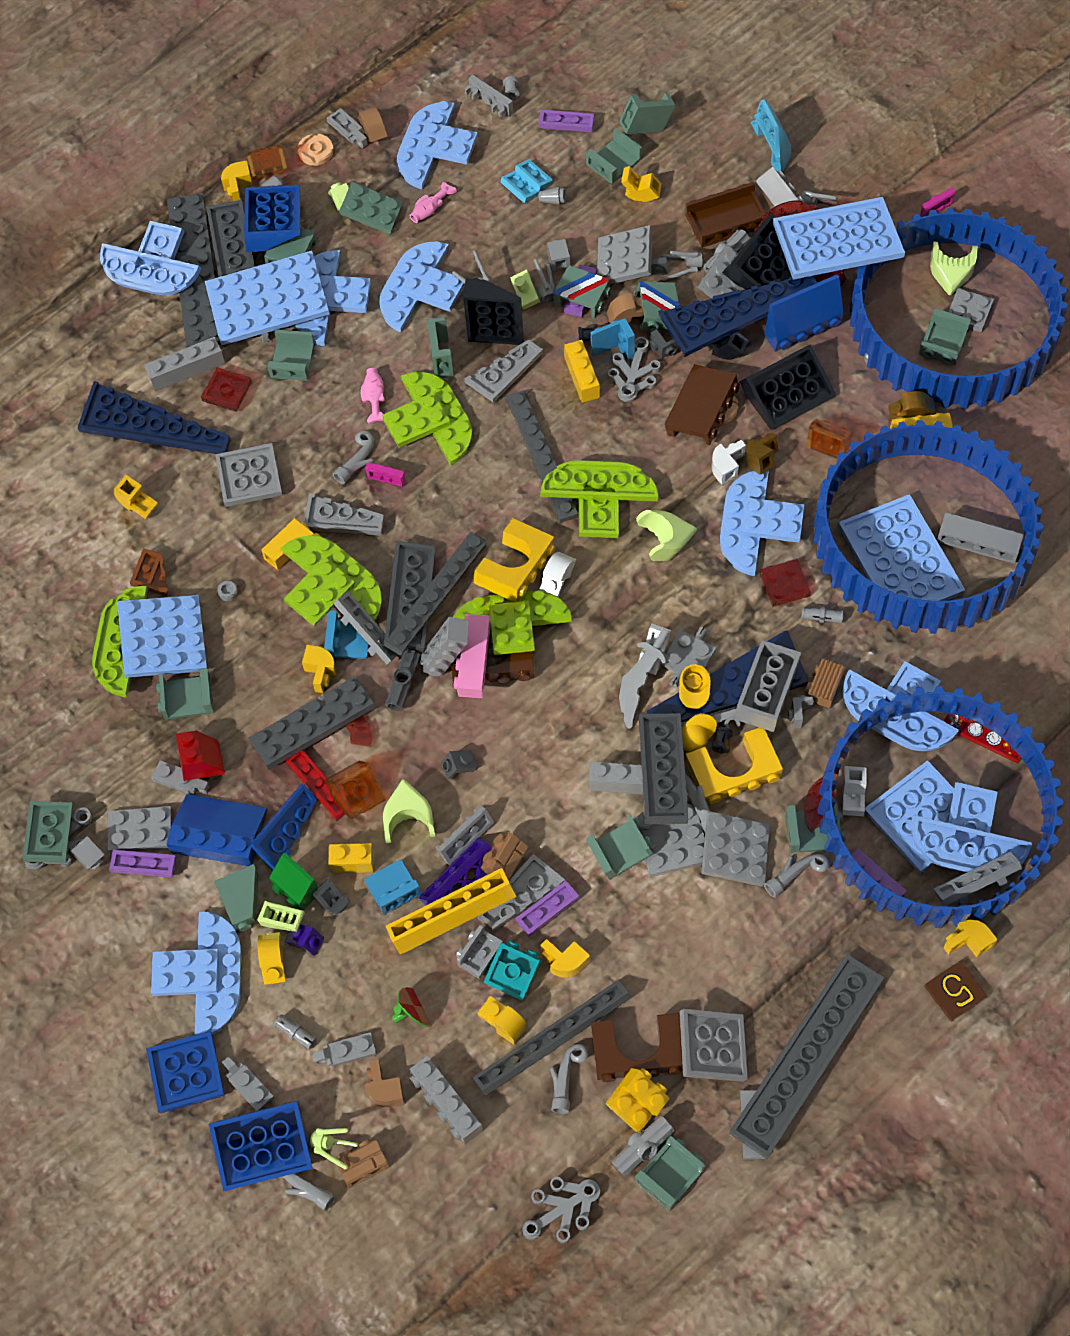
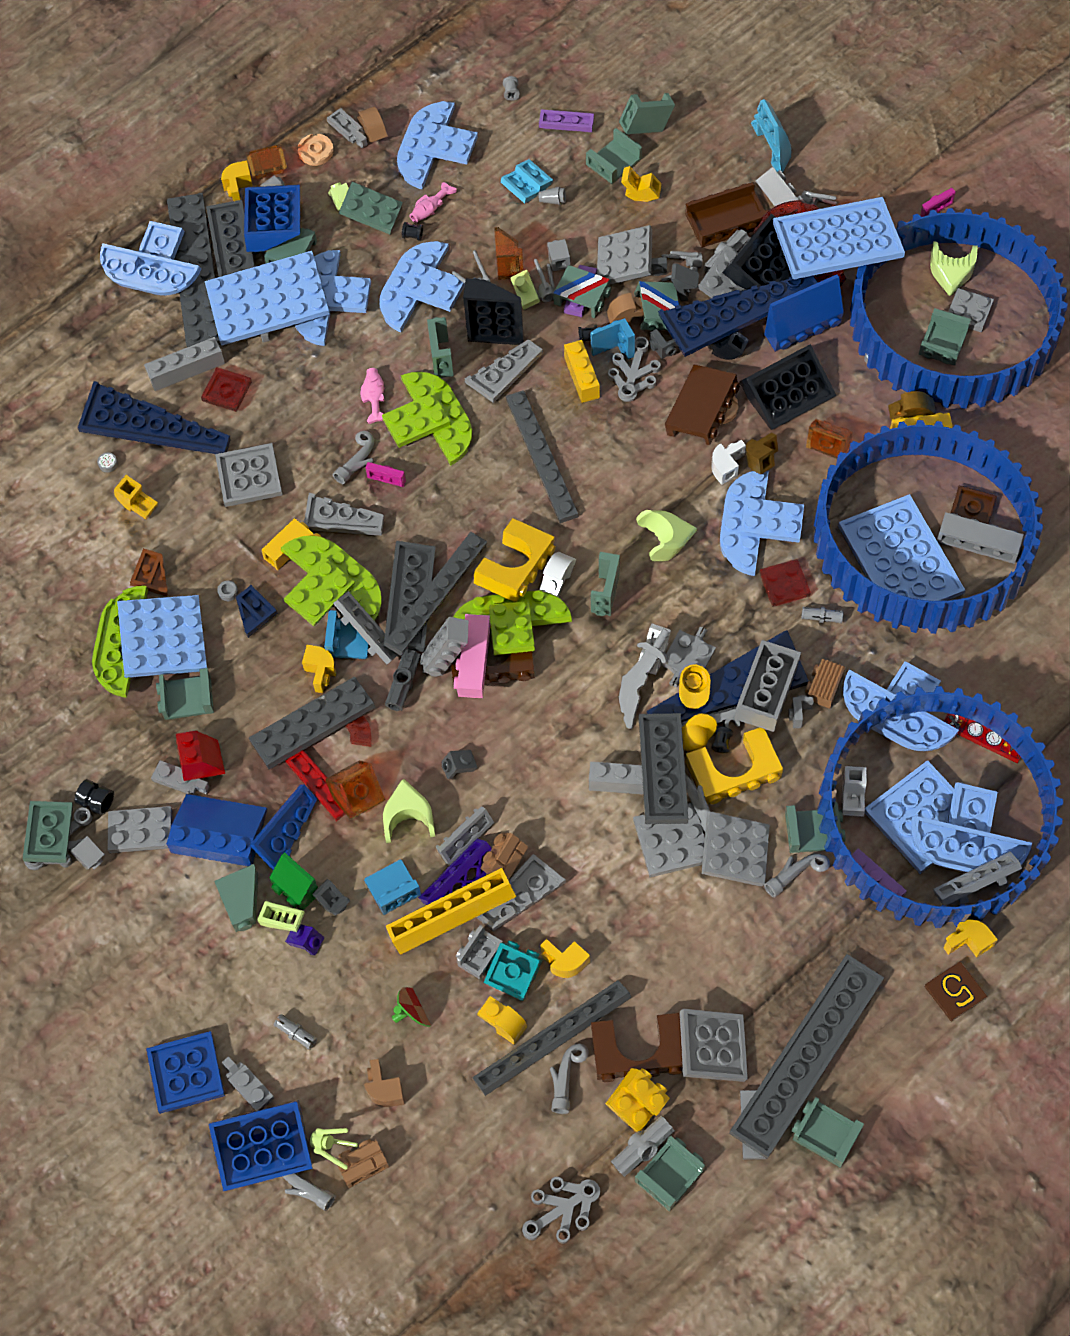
(93, 796): none -> black wheel
(107, 462): none -> tile
(142, 863): medium lavender plate -> none
(209, 972): light blue plate -> none
(254, 610): none -> dark blue wing
(271, 958): yellow brick -> none
(292, 355): sand green panel -> none
(346, 1051): light grey hinge -> none
(351, 858): yellow brick -> none
(412, 231): none -> black bush
(446, 1100): light grey brick -> none
(489, 96): light grey plate -> none
(508, 255): none -> clear orange slope
(547, 908): medium lavender plate -> none
(599, 489): lime plate -> none
(610, 570): none -> sand green panel
(621, 848): sand green panel -> none
(684, 280): none -> dark grey slope
(811, 804): clear red tile -> none
(826, 1132): none -> sand green panel
(974, 504): none -> reddish brown tile

